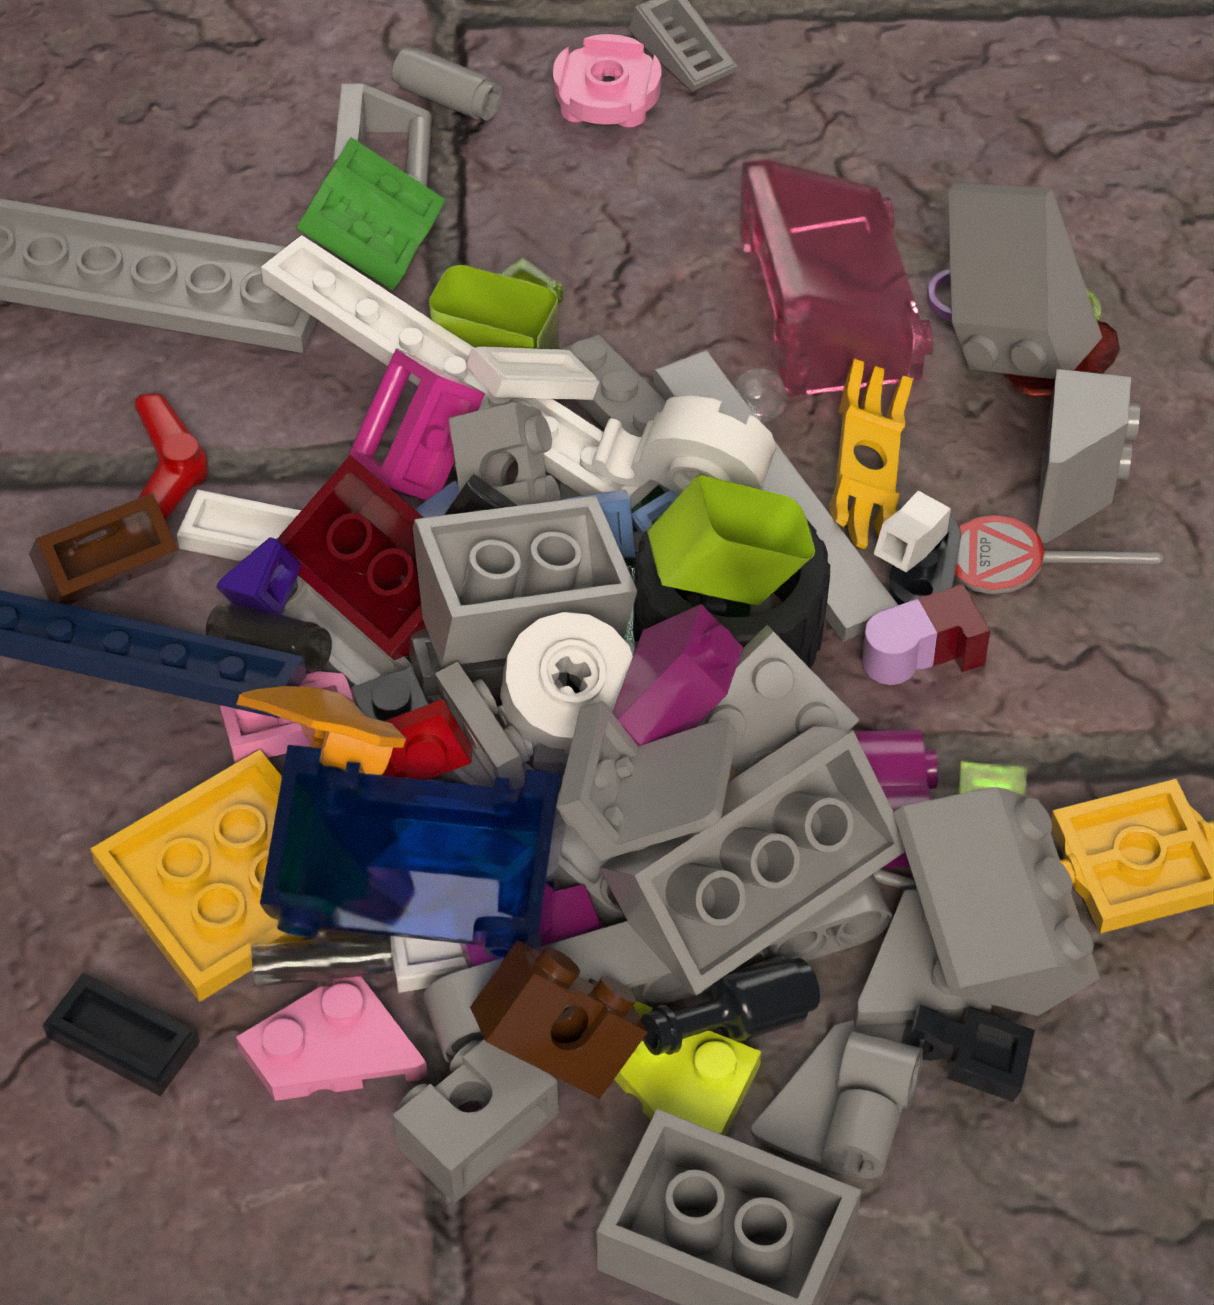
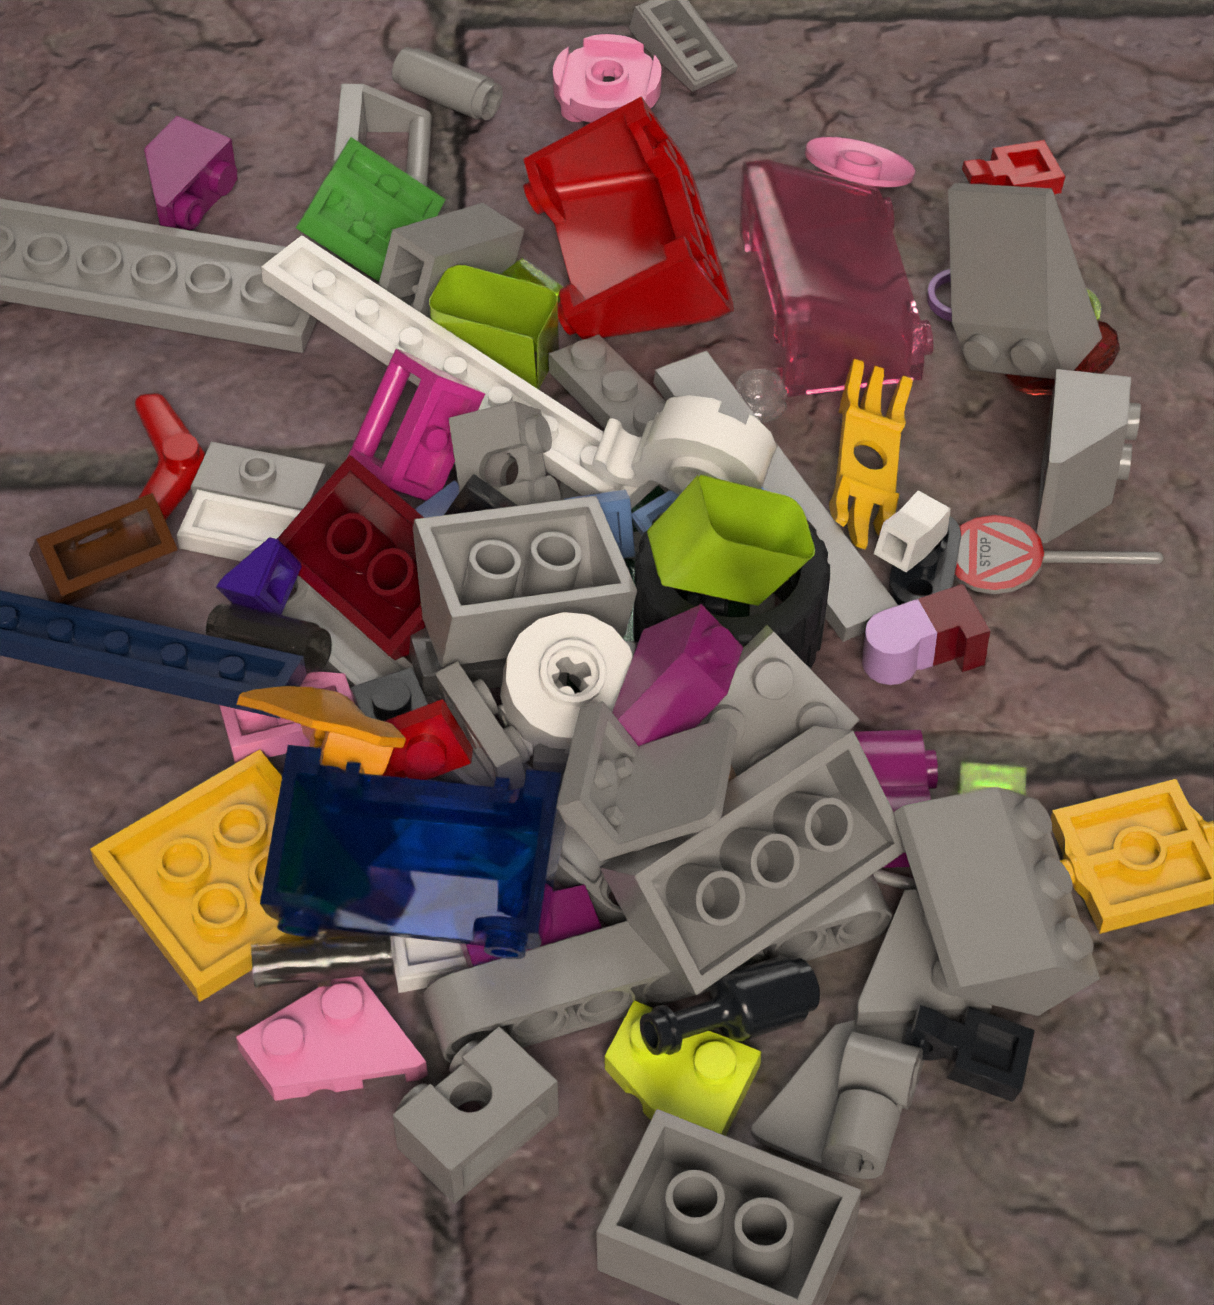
(121, 1034): black tile -> none
(188, 172): none -> magenta slope
(259, 476): none -> light grey plate
(427, 248): none -> light grey slope
(525, 1018): reddish brown brick -> none
(532, 373): white tile -> none
(627, 228): none -> red windscreen
(859, 162): none -> bright pink dish
(1017, 165): none -> red plate

